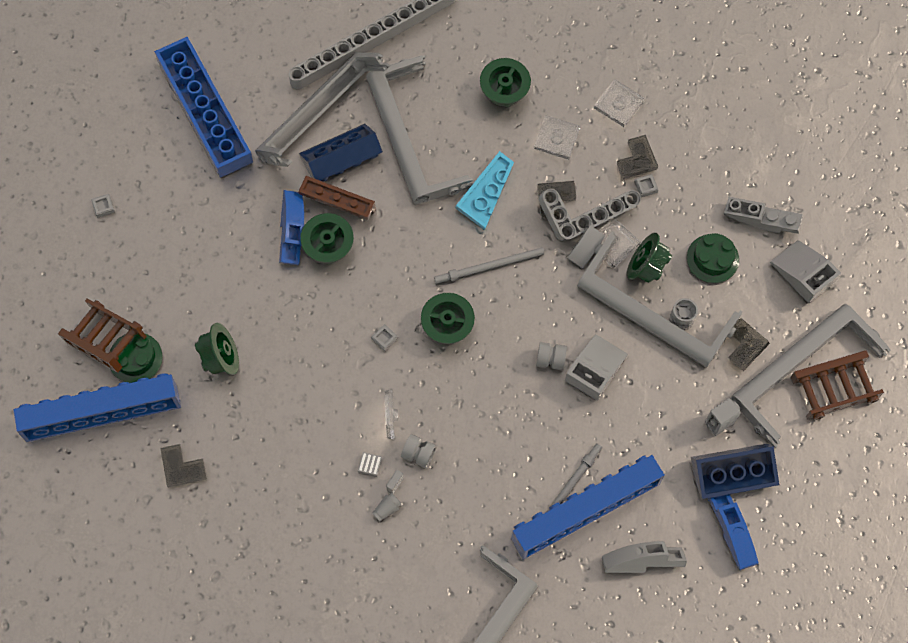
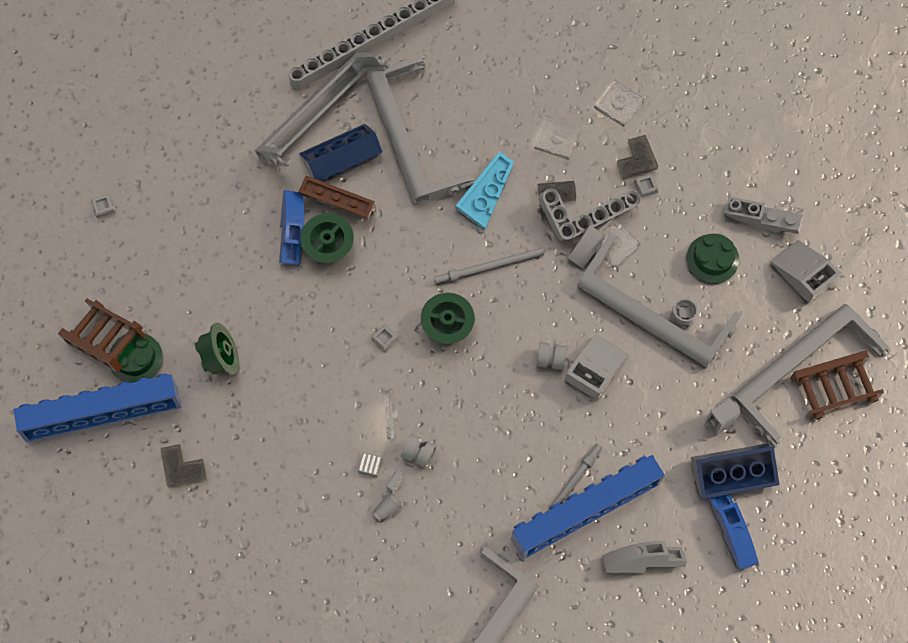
(204, 107): blue brick -> none
(505, 81): dark green piece -> none
(649, 259): dark green piece -> none
(751, 344): clear smoke plate -> none

